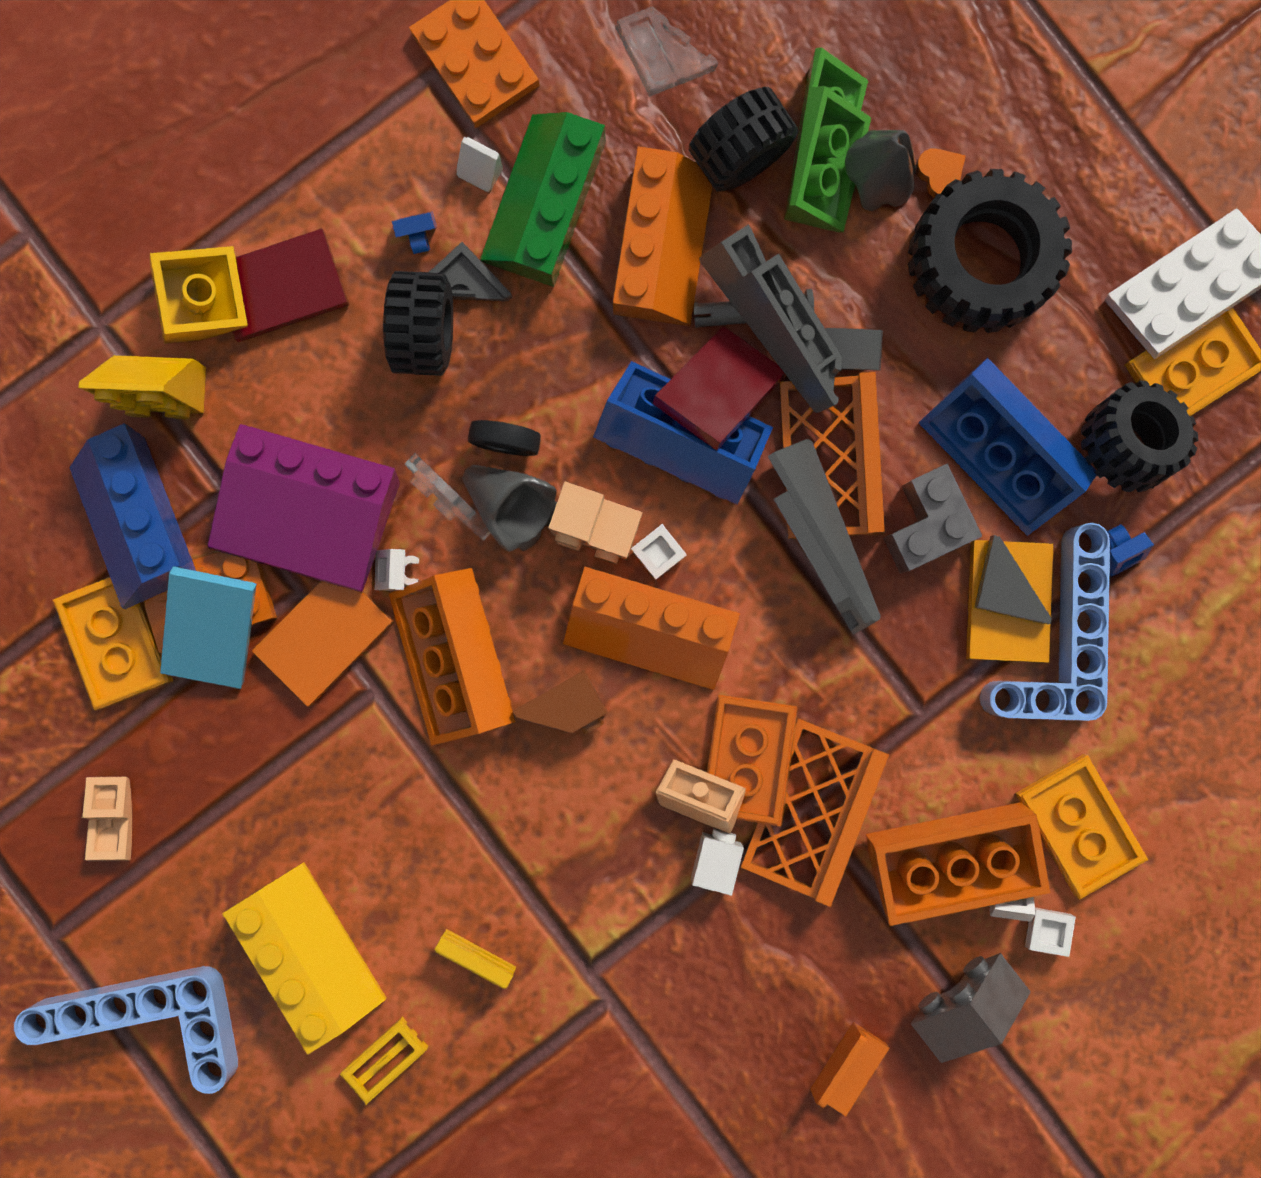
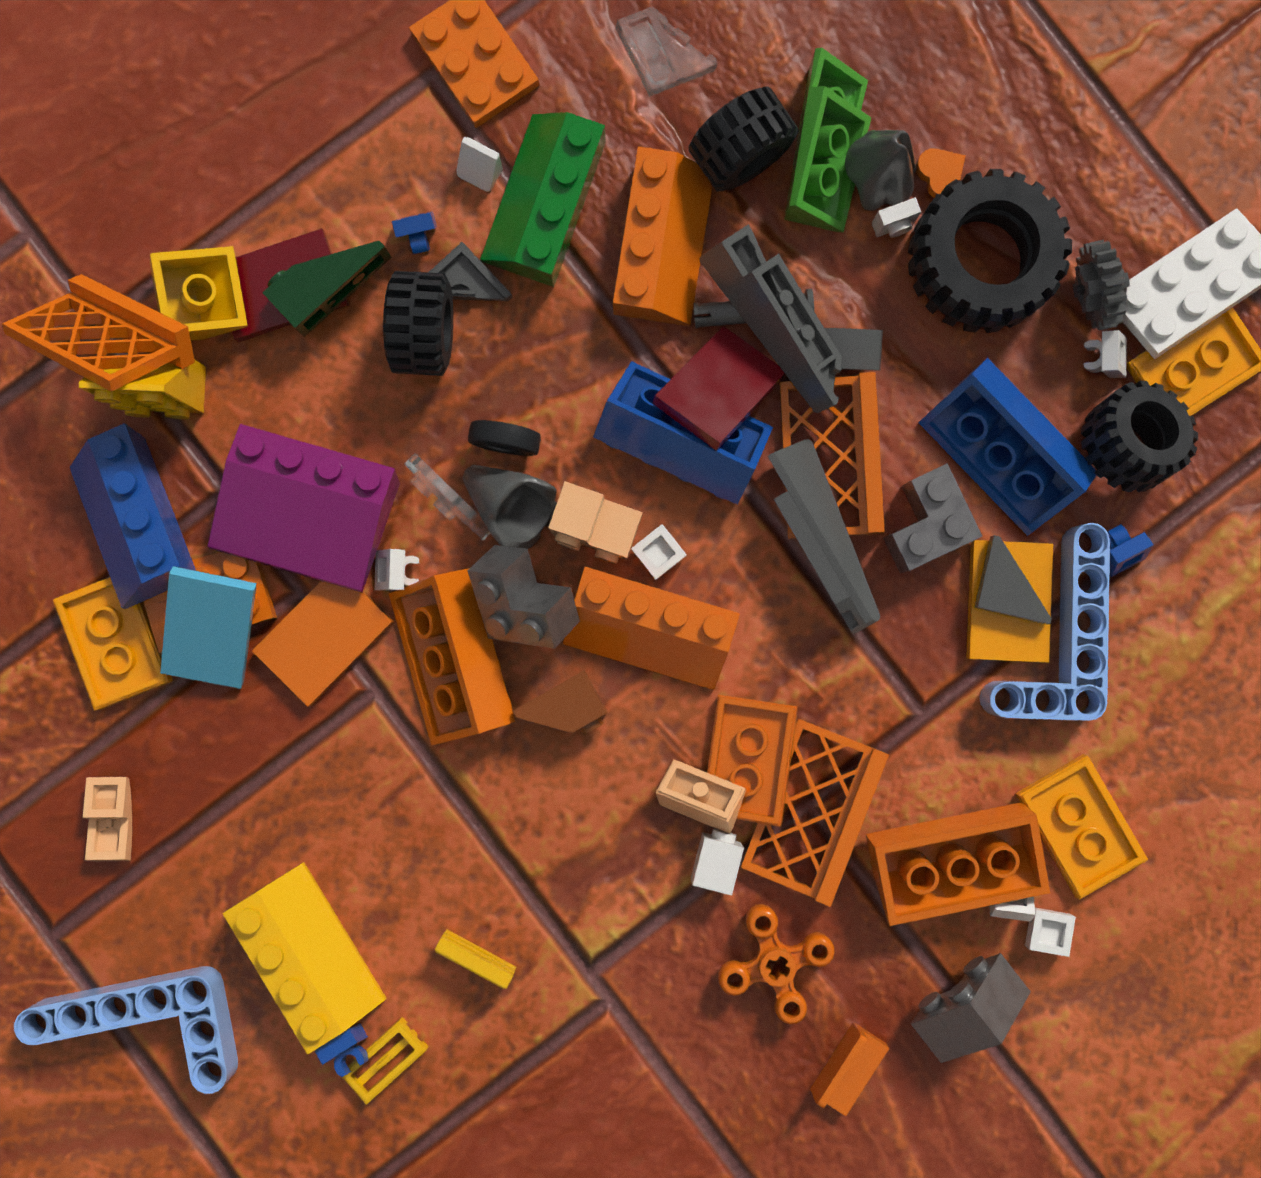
(115, 318): none -> orange fence
(318, 286): none -> dark green slope
(341, 1047): none -> blue tile
(516, 605): none -> flat silver brick
(780, 978): none -> orange gear
(896, 218): none -> white plate
(1101, 284): none -> dark grey gear
(1112, 354): none -> white tile

